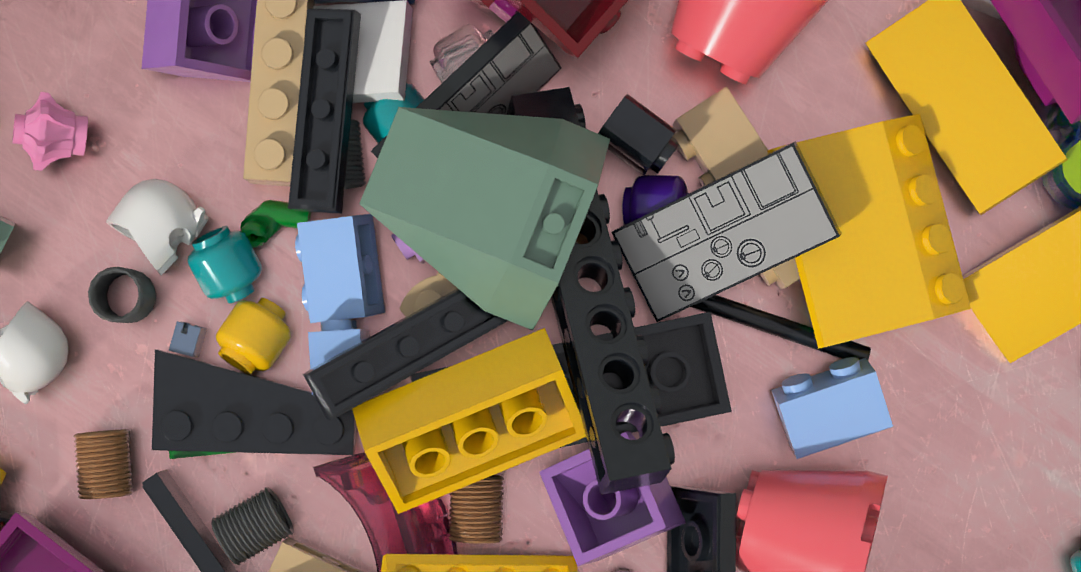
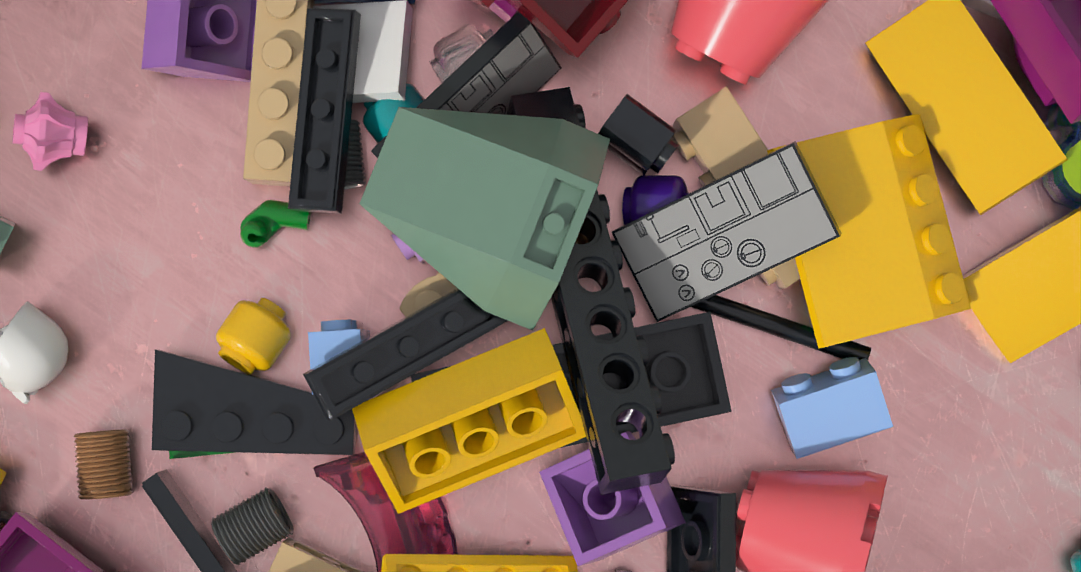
(98, 295): dark grey piece -> none
(158, 220): white helmet -> none
(187, 339): sand blue piece -> none
(224, 264): teal head -> none
(340, 268): light blue brick -> none
(477, 512): medium nougat piece -> none

